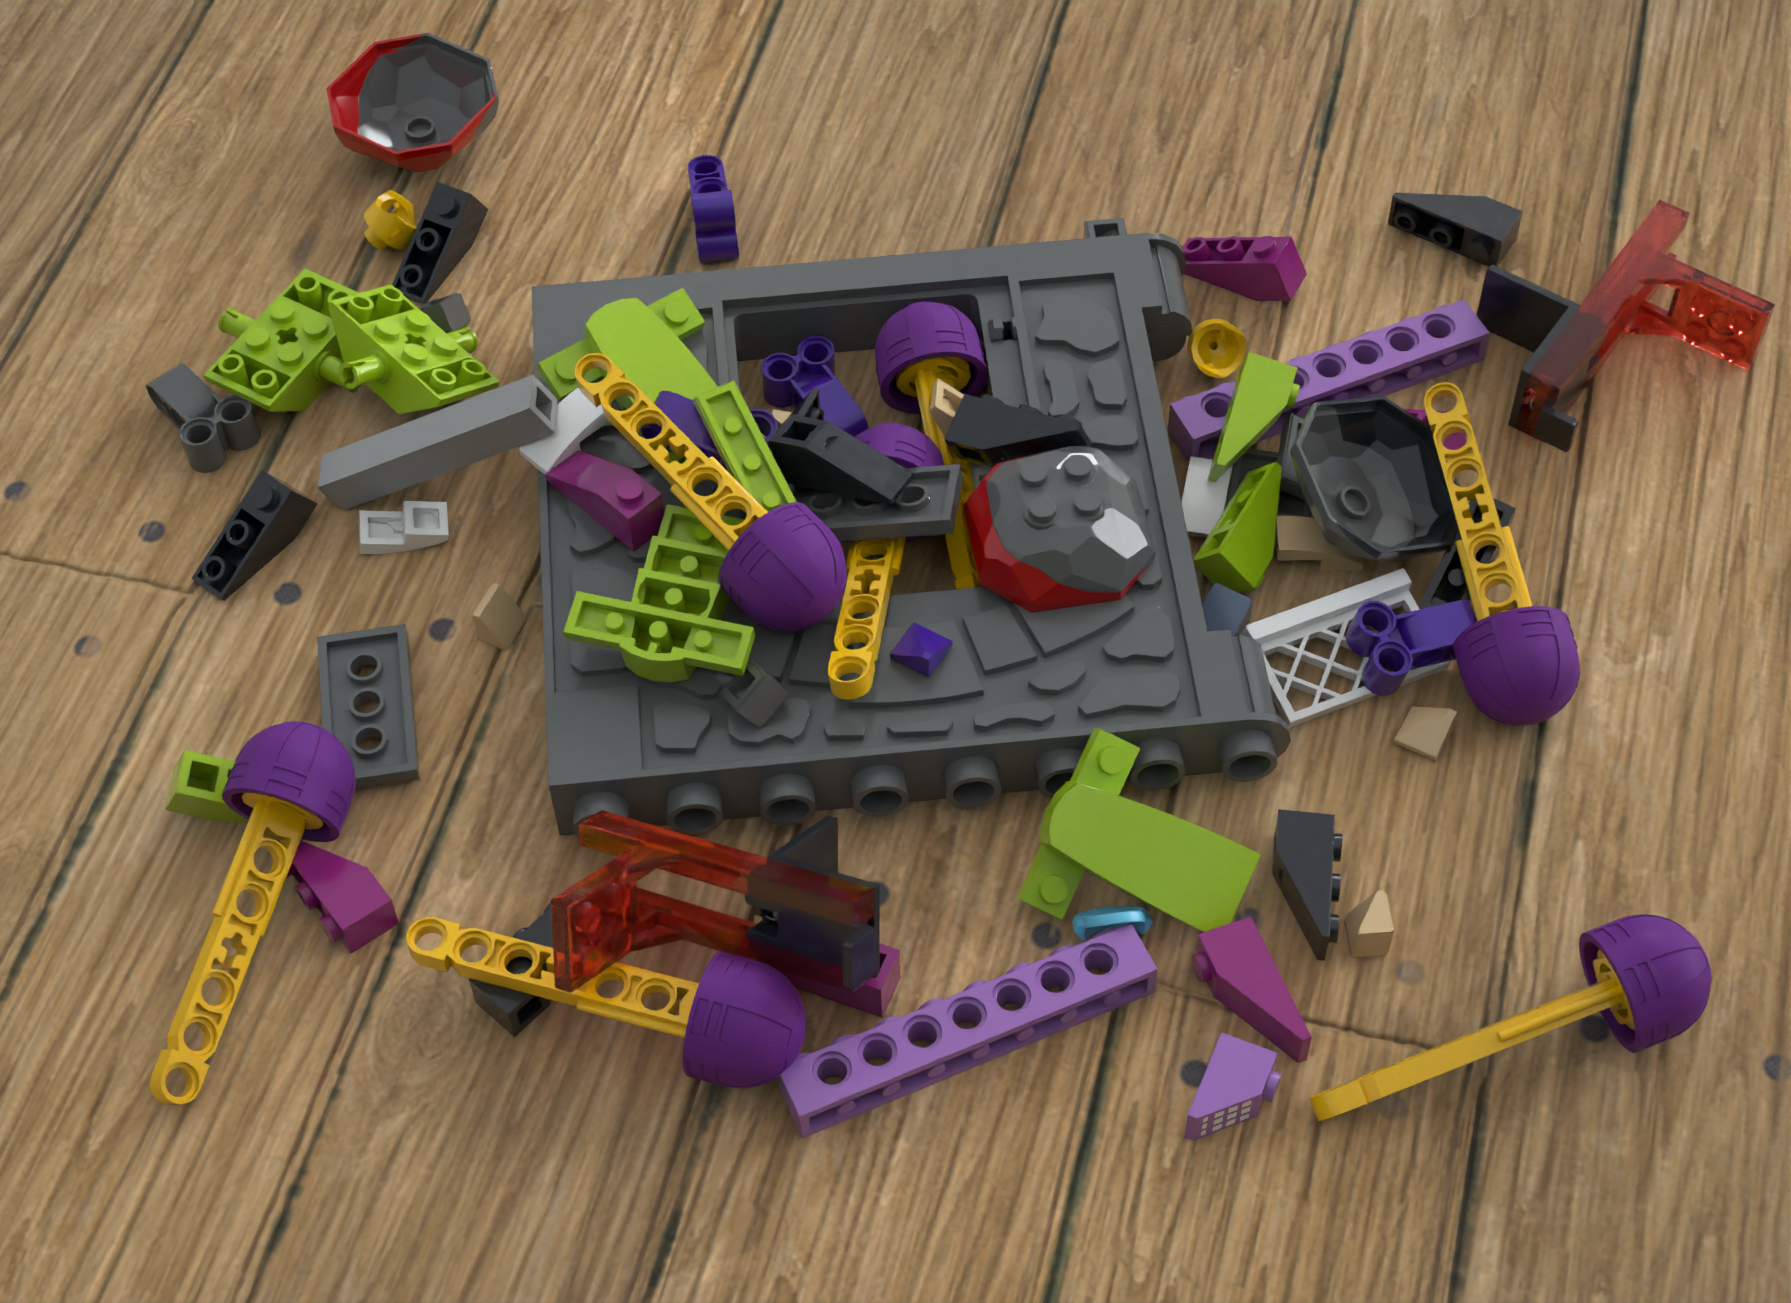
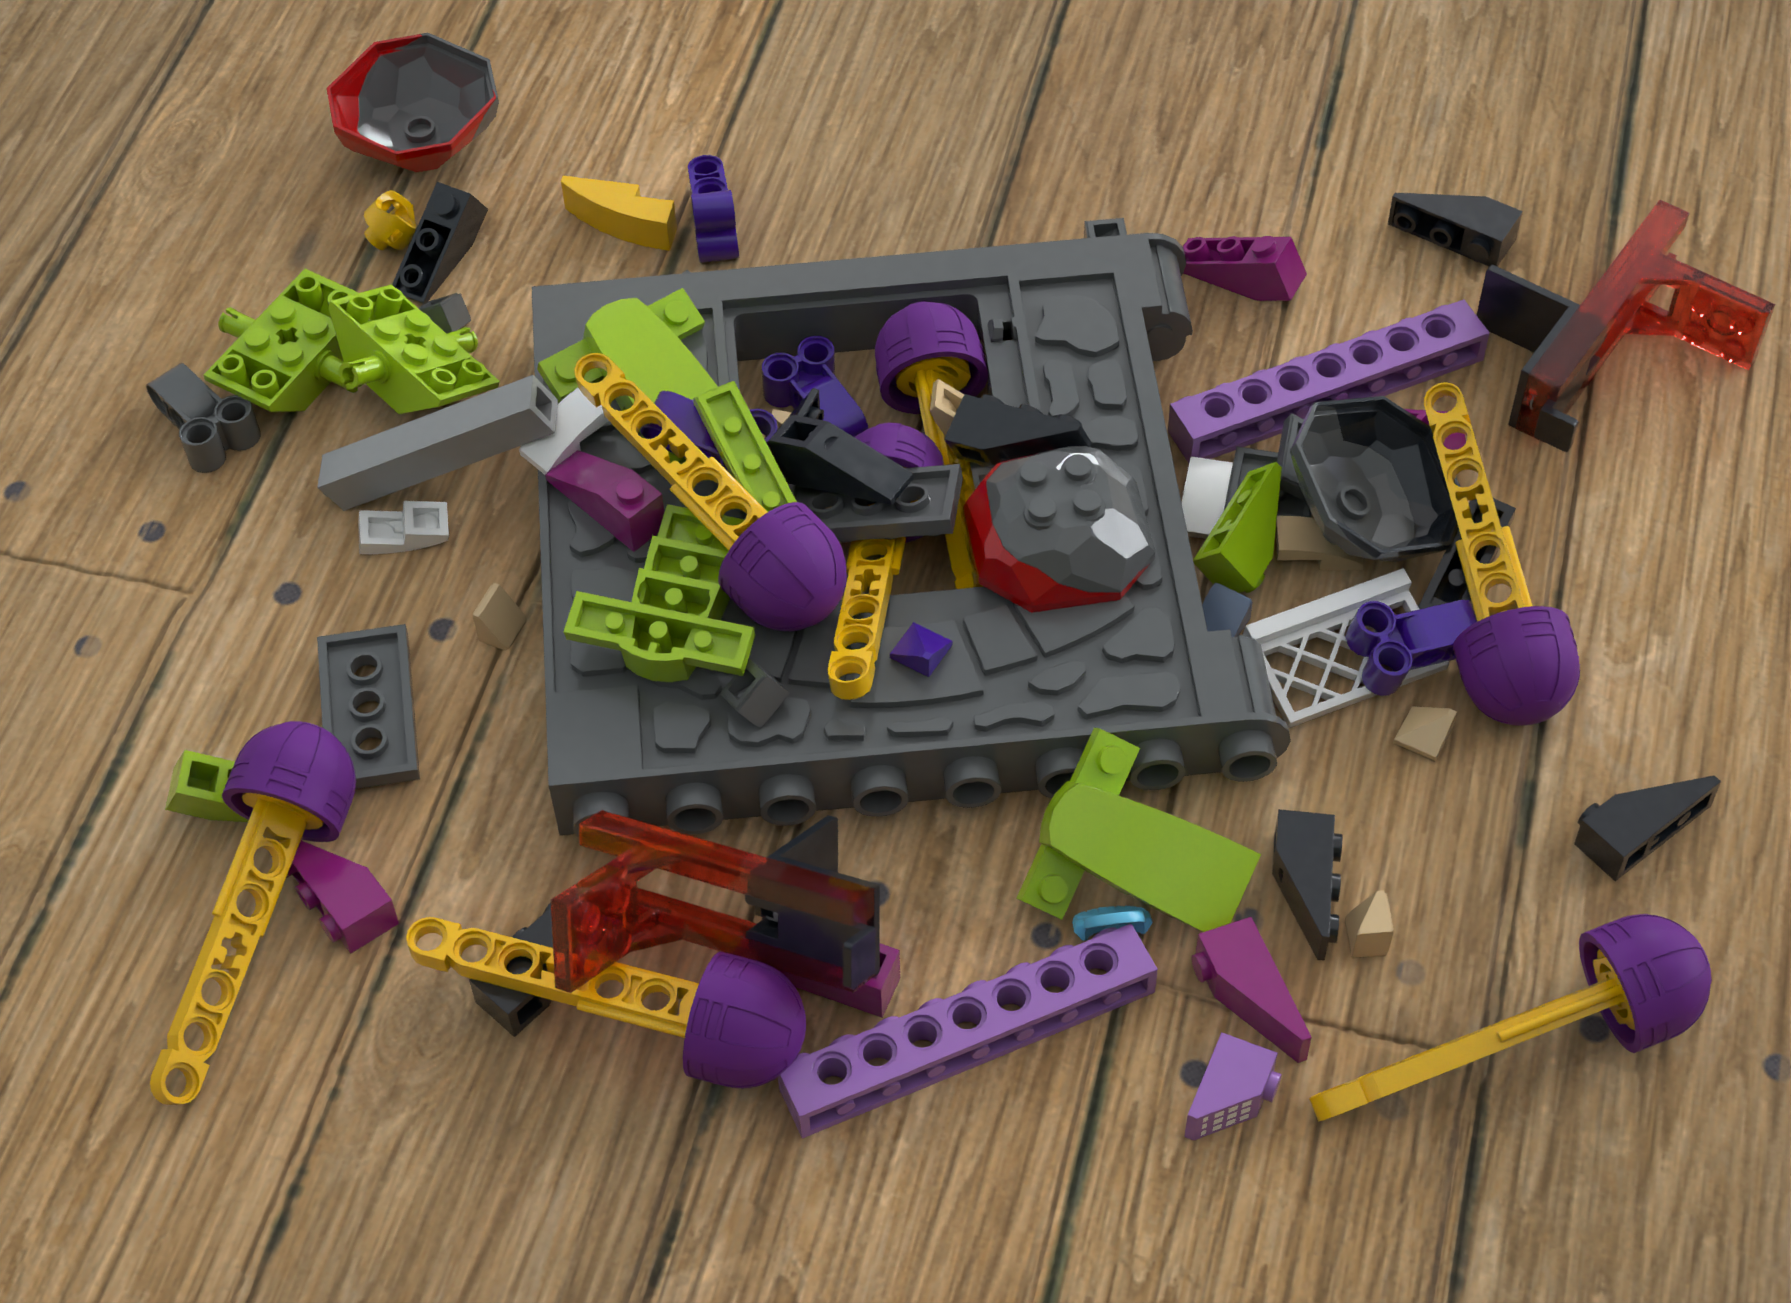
(255, 534): black slope -> none
(621, 211): none -> yellow slope
(1216, 347): yellow piece -> none
(1257, 401): lime slope -> none
(1640, 821): none -> black slope

